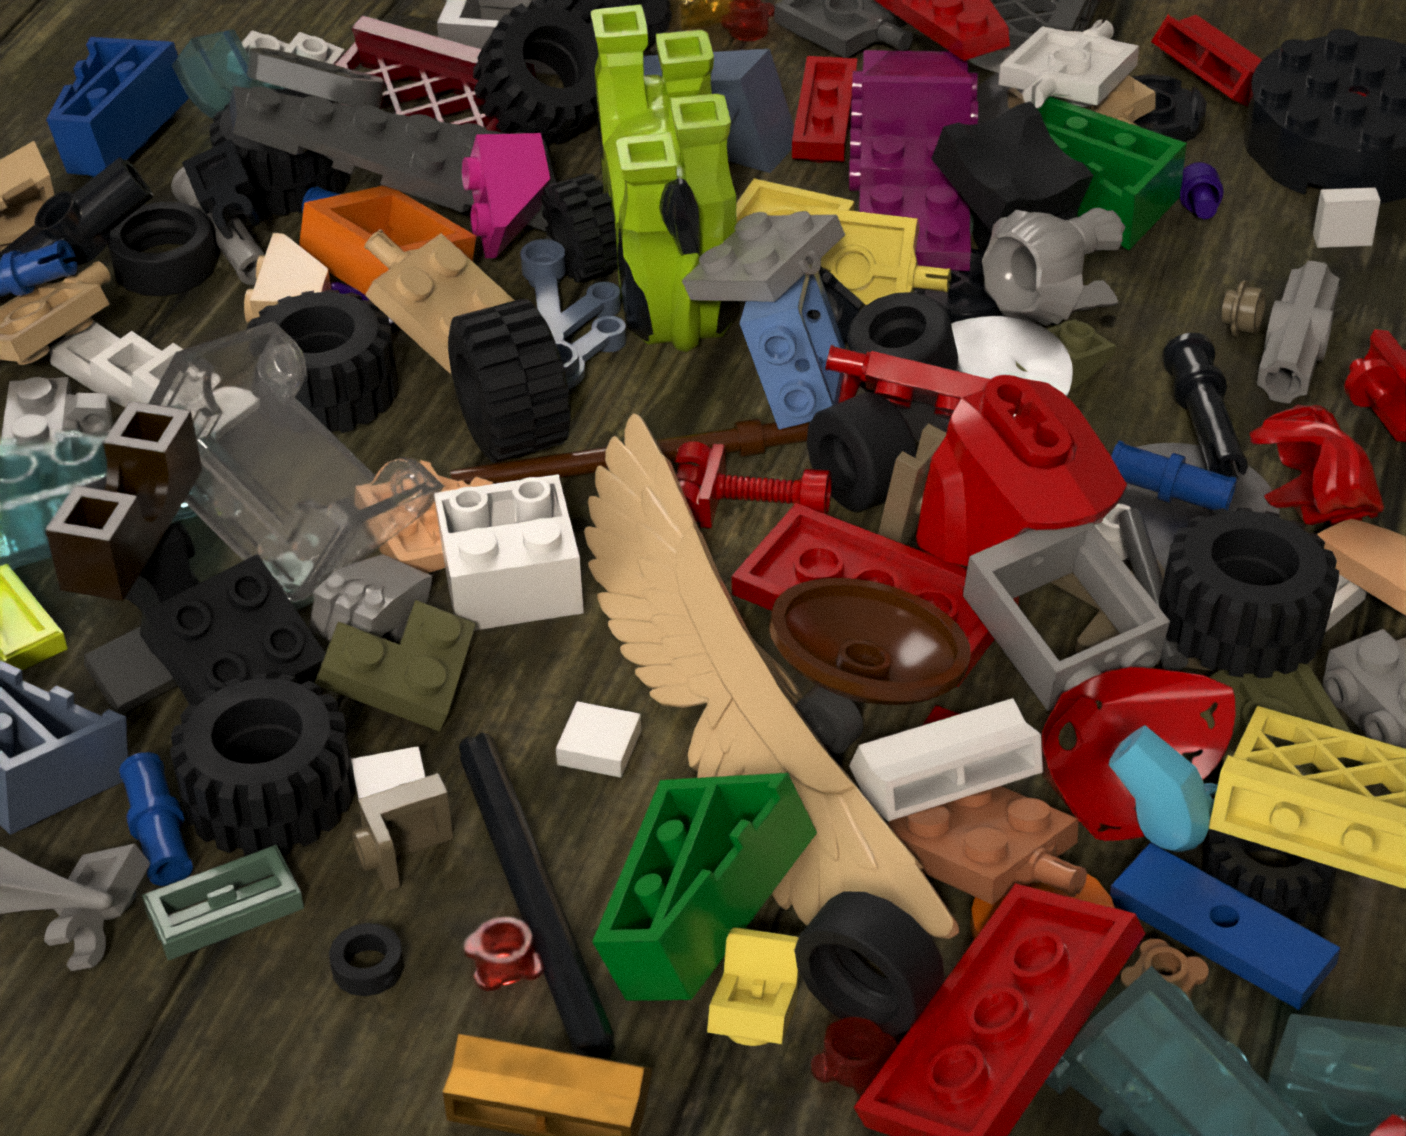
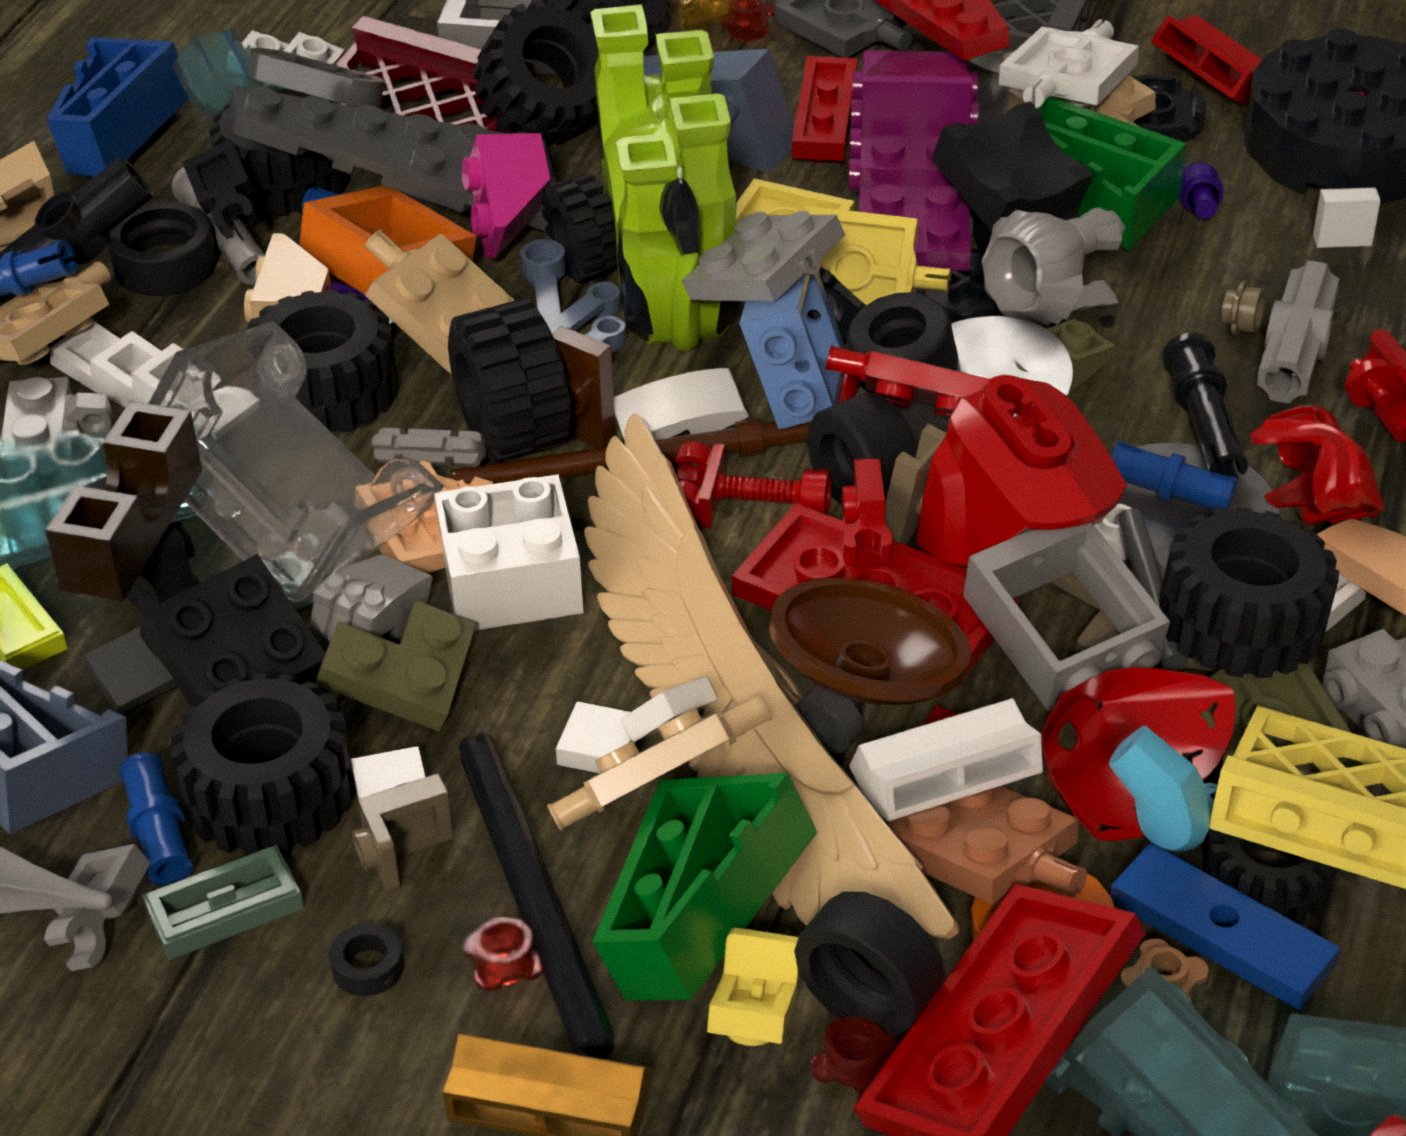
(429, 445): none -> light grey axle
(590, 386): none -> reddish brown plate
(667, 706): none -> white tile
(682, 741): none -> tan plate
(689, 401): none -> white slope
(865, 510): none -> red plate

